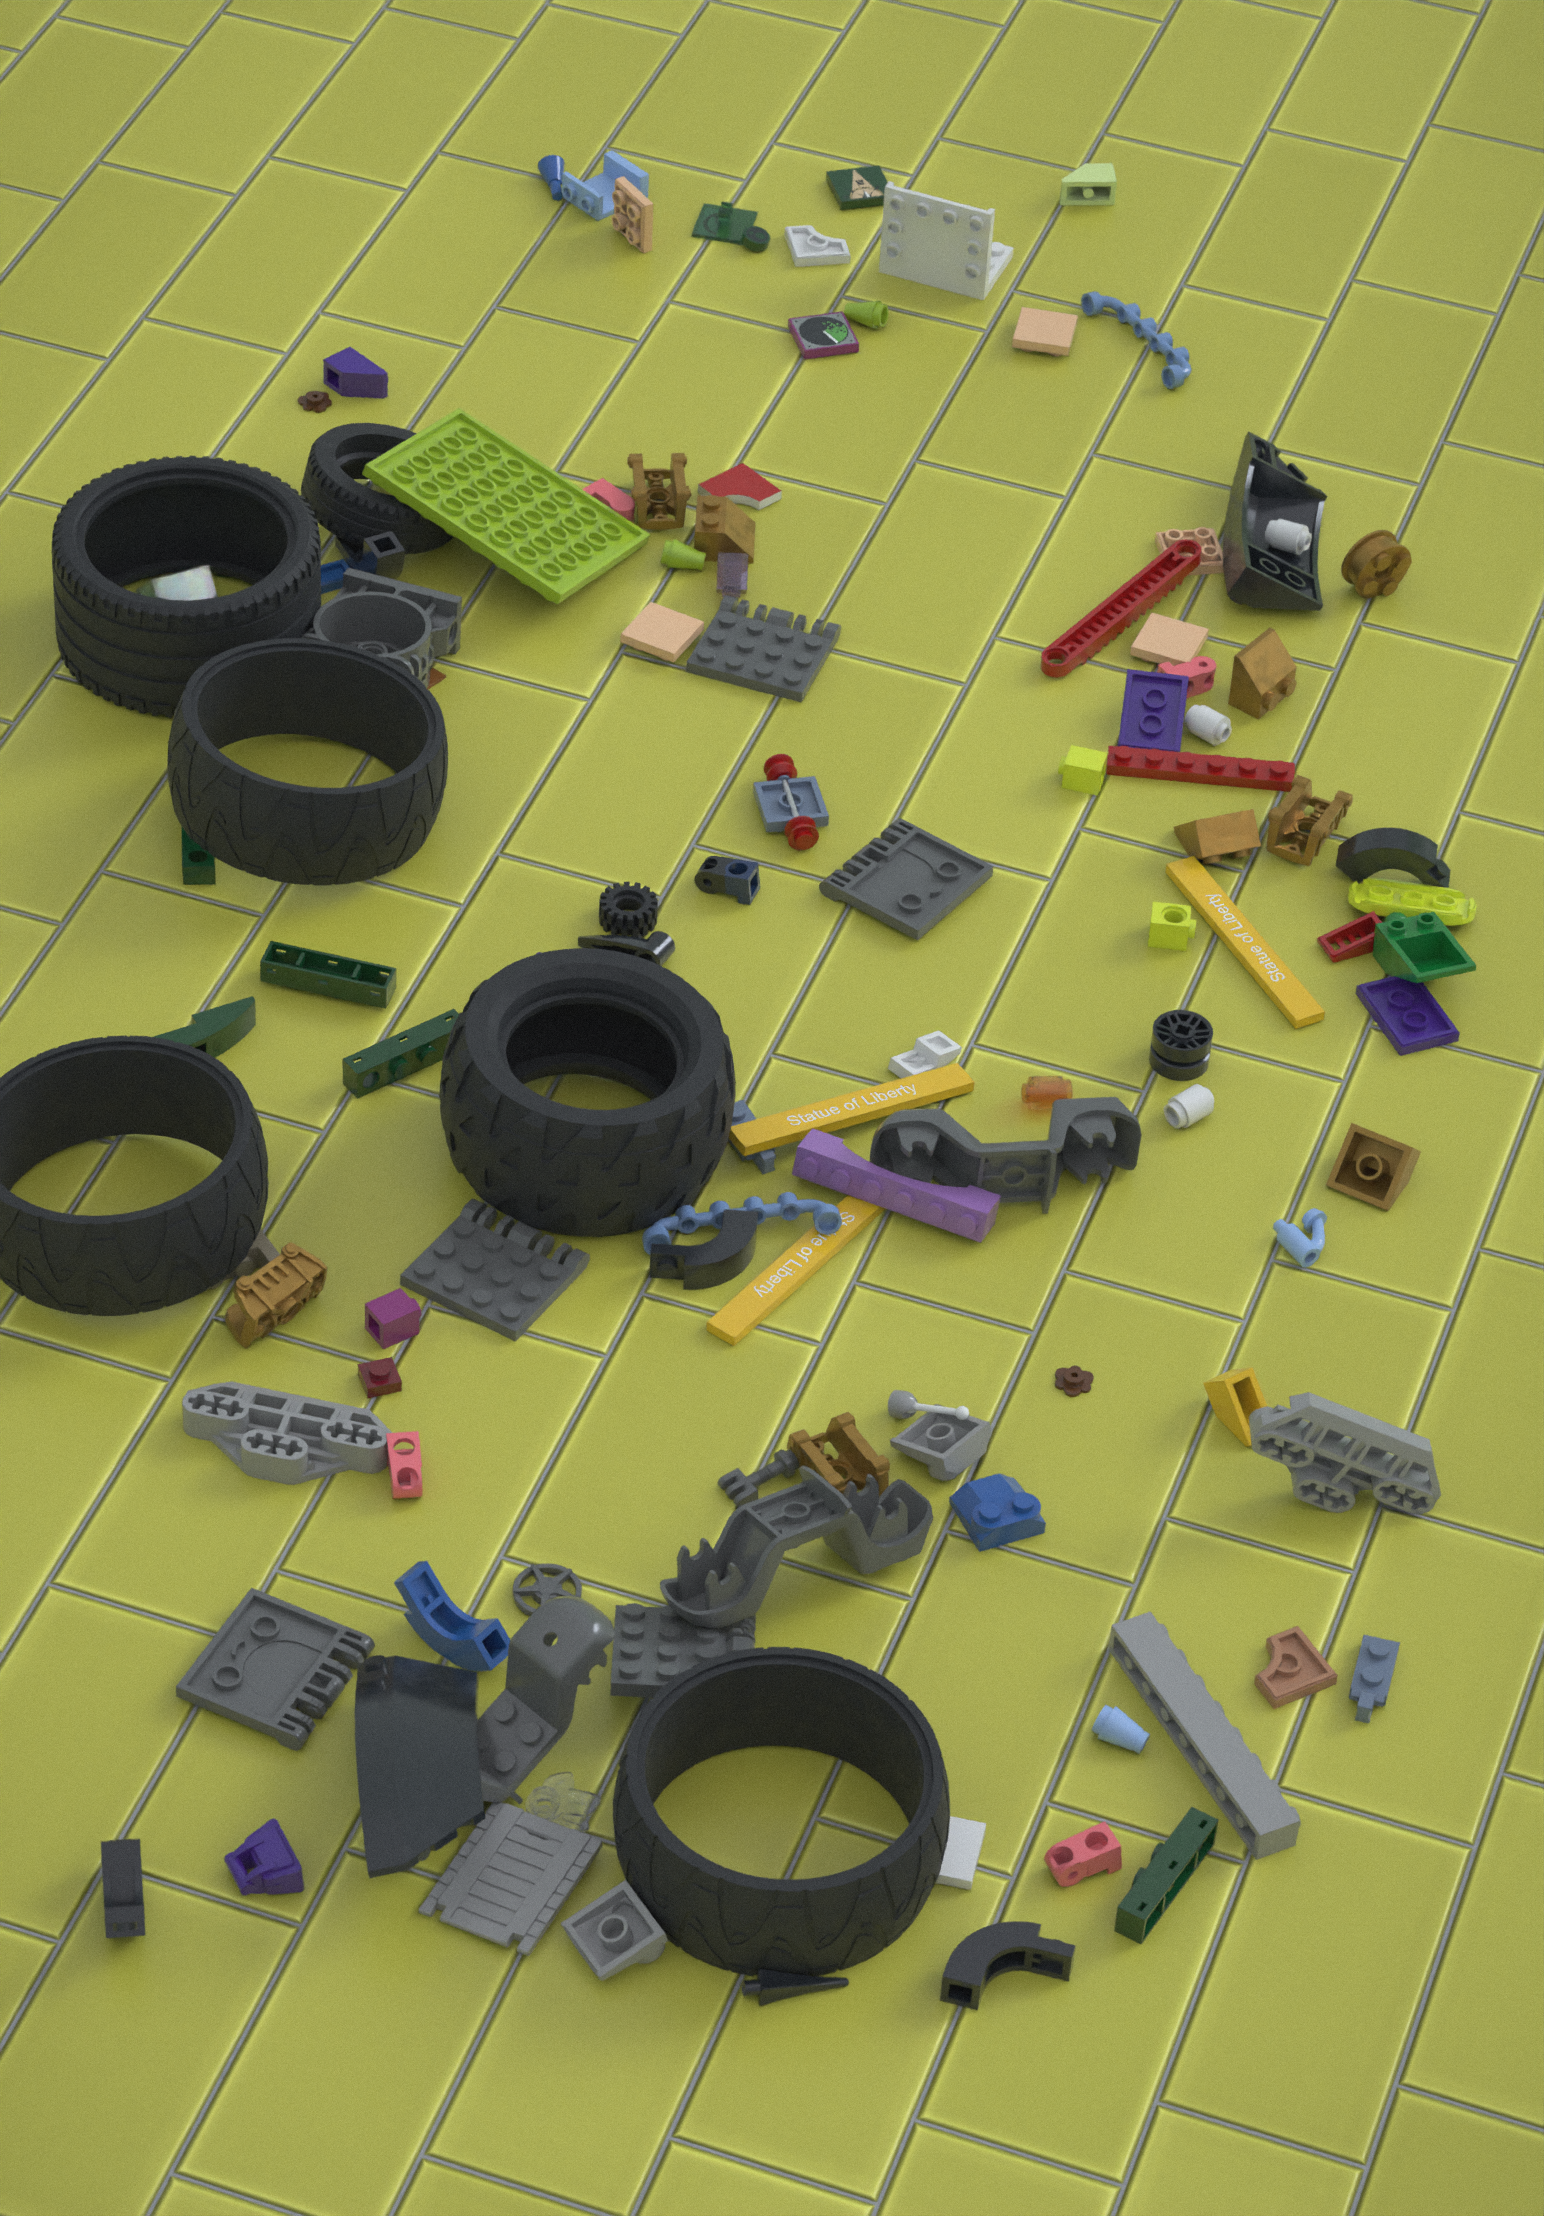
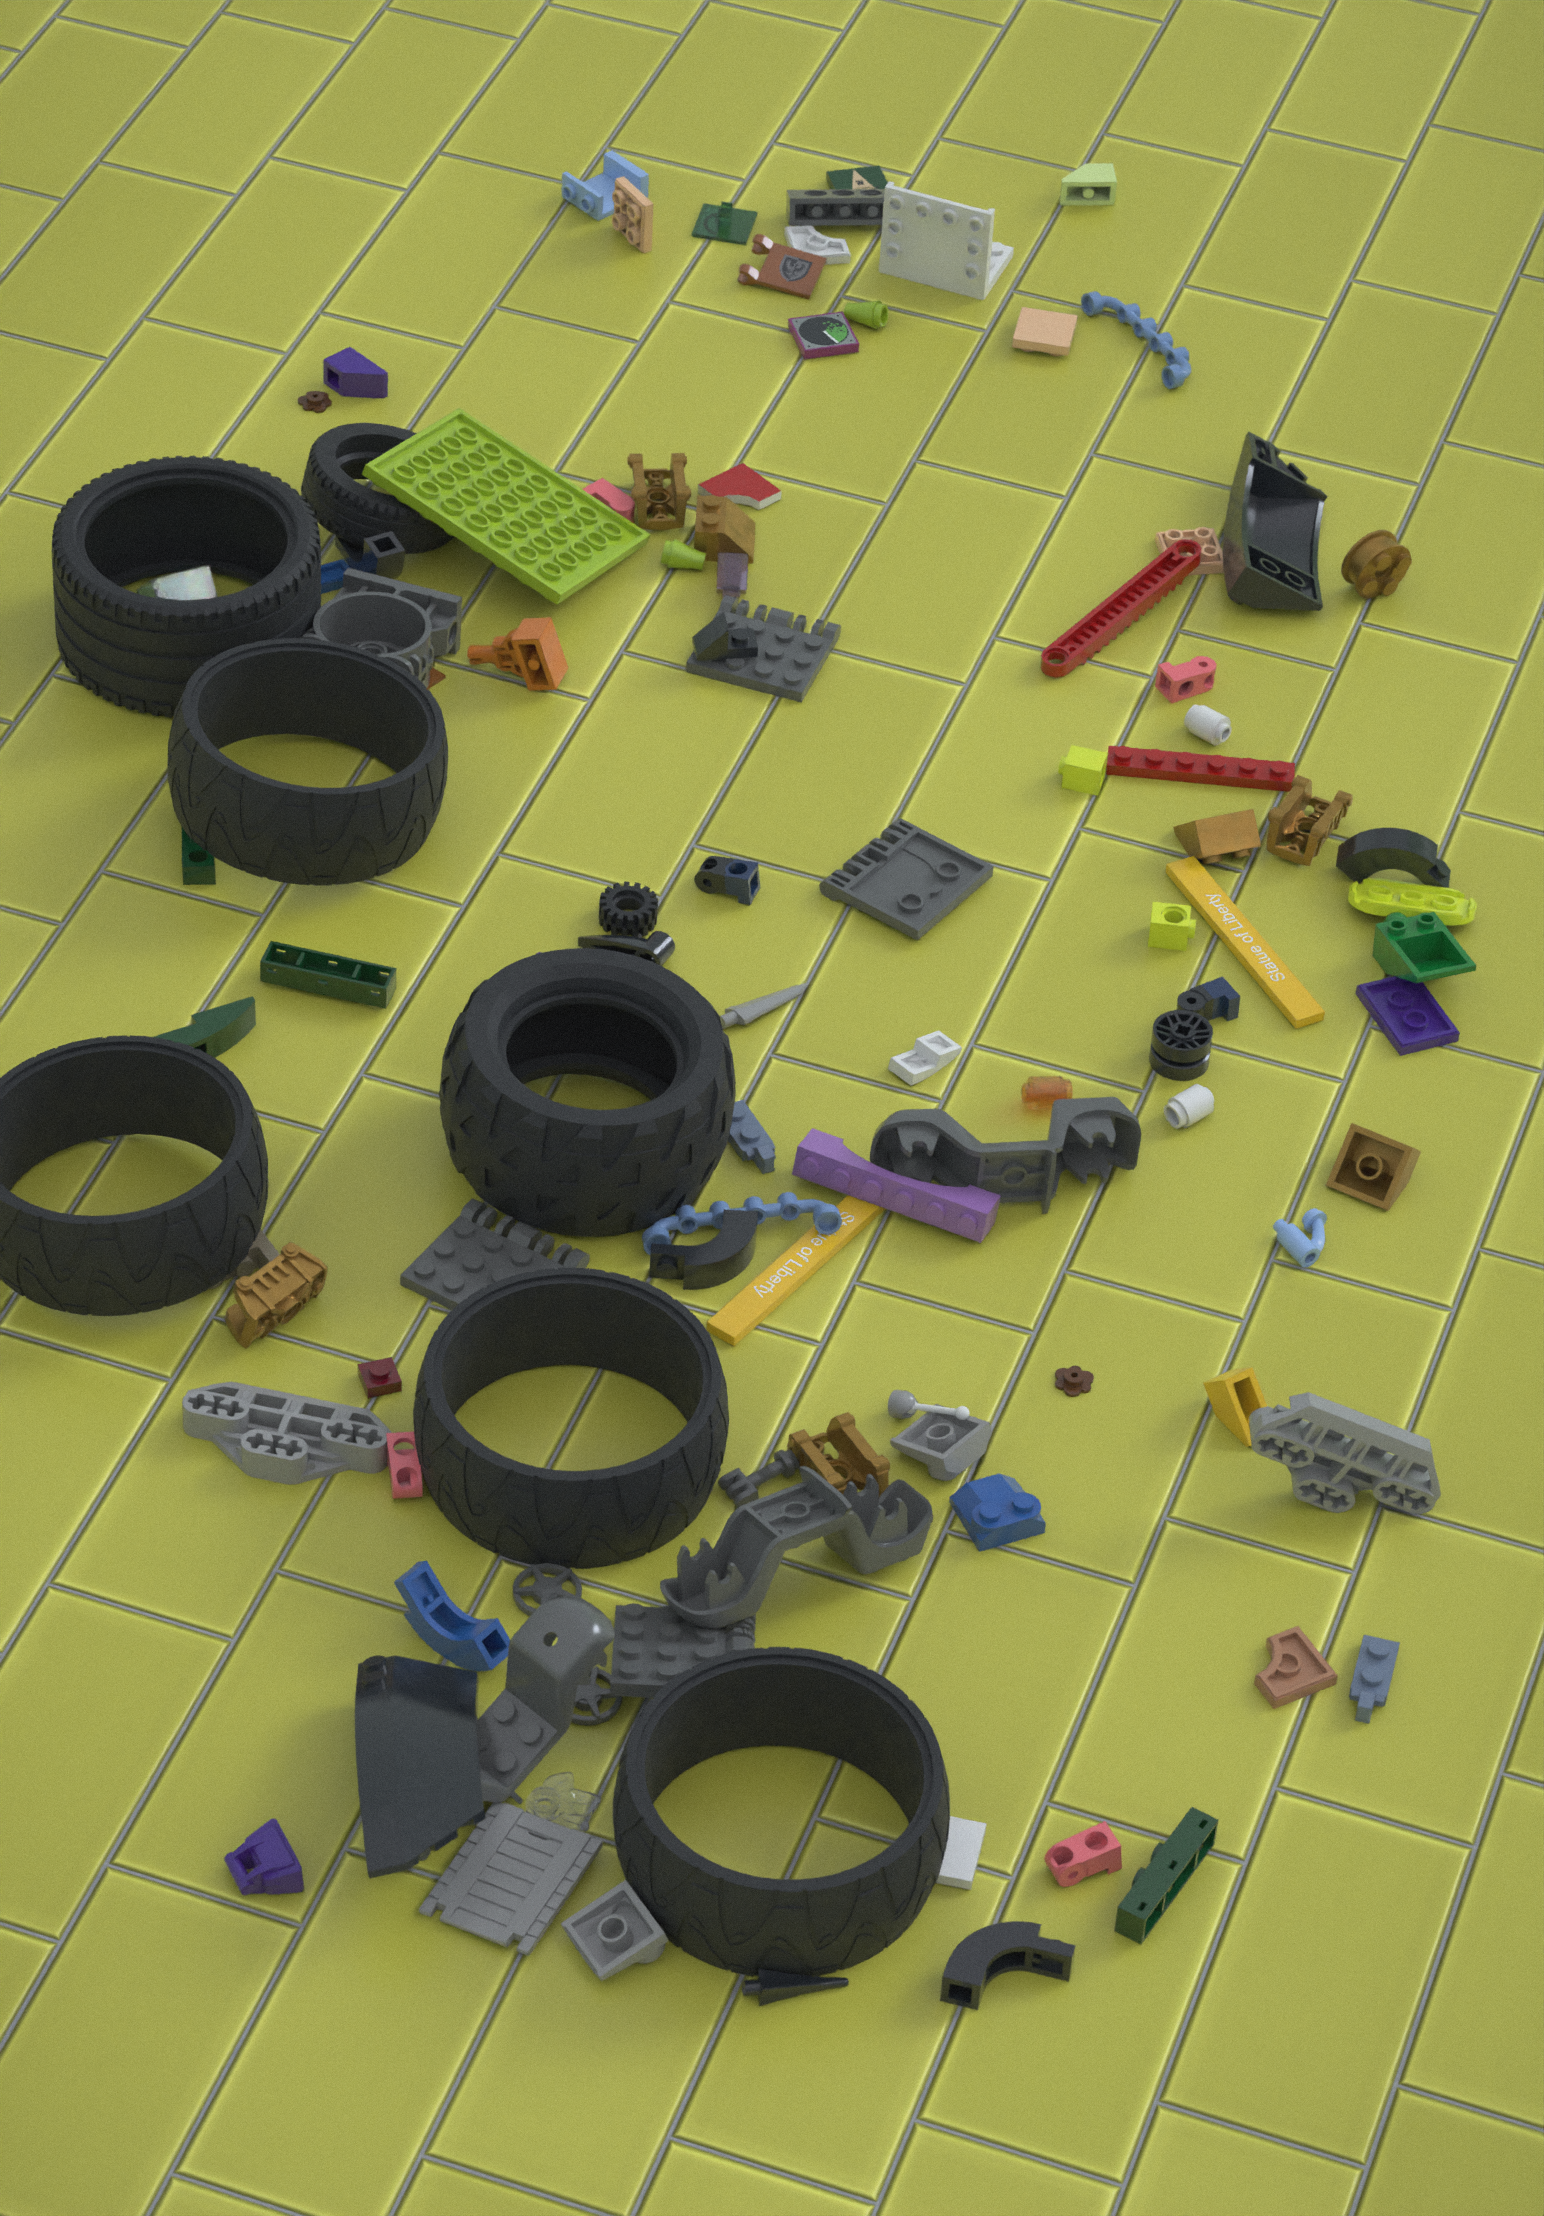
(122, 1888): black arch -> none
(270, 1663): dark grey hinge -> none
(392, 1318): magenta brick -> none
(394, 1059): dark green piece -> none
(527, 651): none -> orange brick
(551, 169): blue cone -> none
(581, 1321): none -> black tyre
(590, 1698): none -> dark grey wheel
(662, 632): light nougat tile -> none
(719, 642): none -> black slope
(750, 1010): none -> light grey bar
(755, 238): dark green tile -> none
(783, 269): none -> dark orange flag
(790, 803): sand blue plate -> none
(835, 207): none -> dark grey brick
(851, 1109): yellow tile -> none
(1119, 1729): light blue cone -> none
(1153, 710): dark purple tile -> none
(1168, 640): light nougat tile -> none
(1204, 1735): light grey brick -> none
(1211, 1000): none -> leg
(1262, 675): pearl gold slope -> none
(1288, 536): white brick -> none
(1358, 928): red slope -> none

